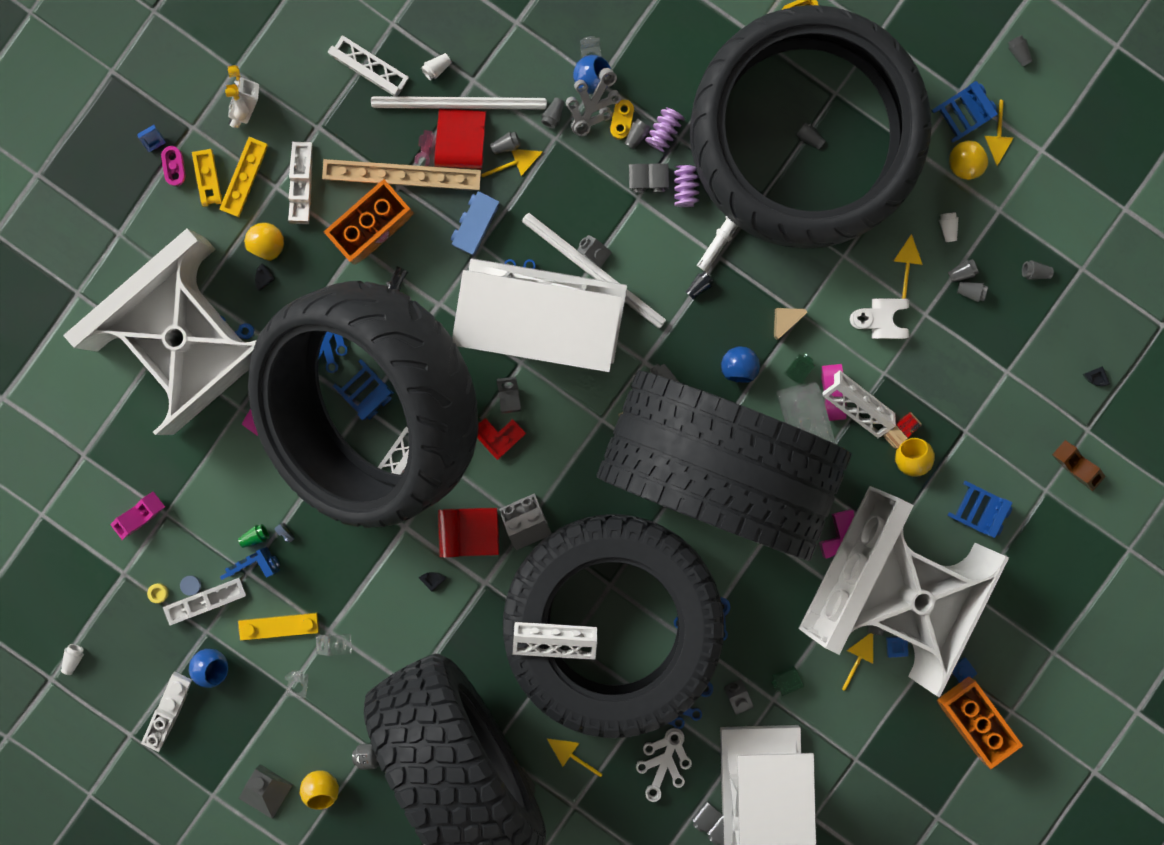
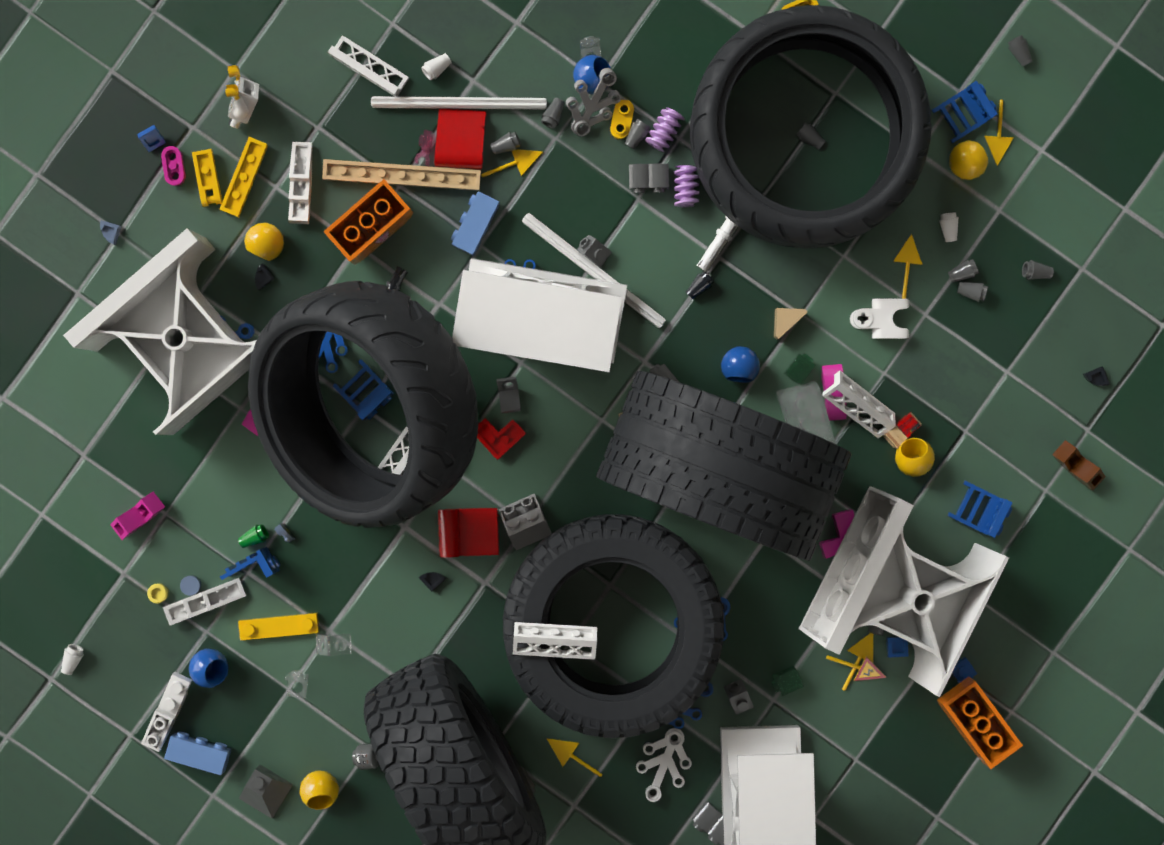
(110, 231): none -> sand blue tile
(198, 753): none -> medium blue brick
(866, 670): none -> piece

